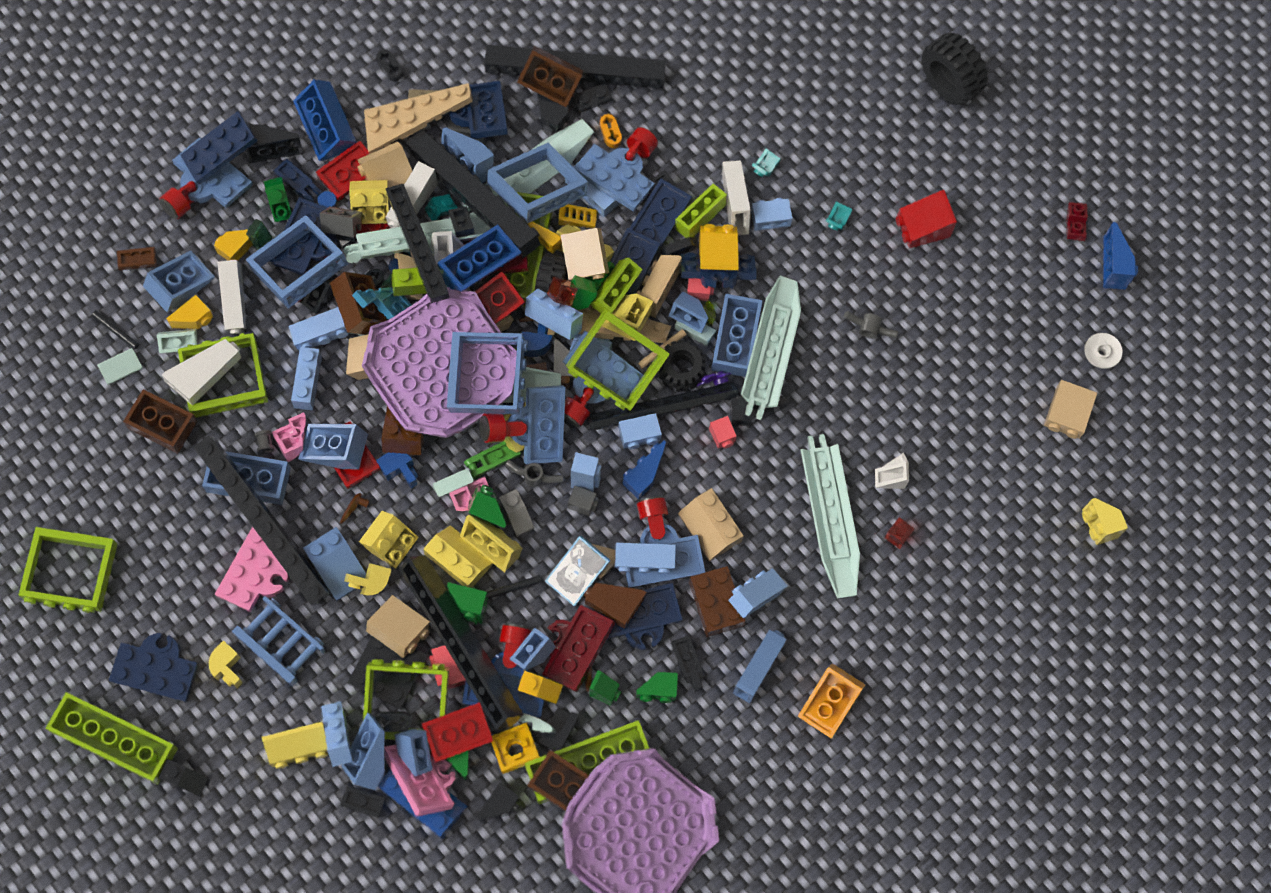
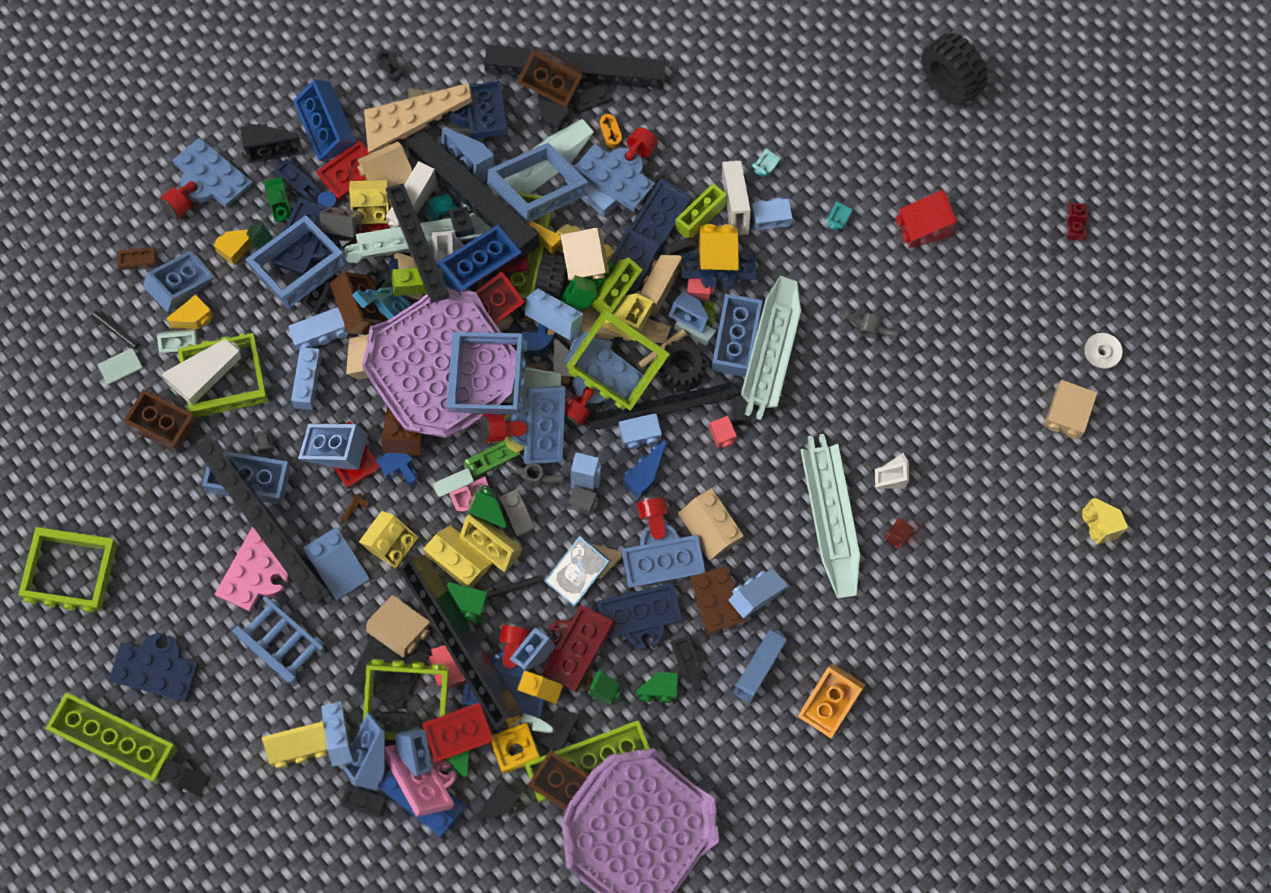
(218, 147): dark blue plate -> none
(220, 663): light yellow brick -> none
(232, 295): white slope -> none
(291, 437): bright pink slope -> none
(374, 581): light yellow brick -> none
(562, 291): clear red brick -> none
(576, 222): yellow slope -> none
(615, 602): reddish brown slope -> none
(644, 557): light blue brick -> none
(717, 378): dark purple plate -> none
(1118, 260): blue slope -> none

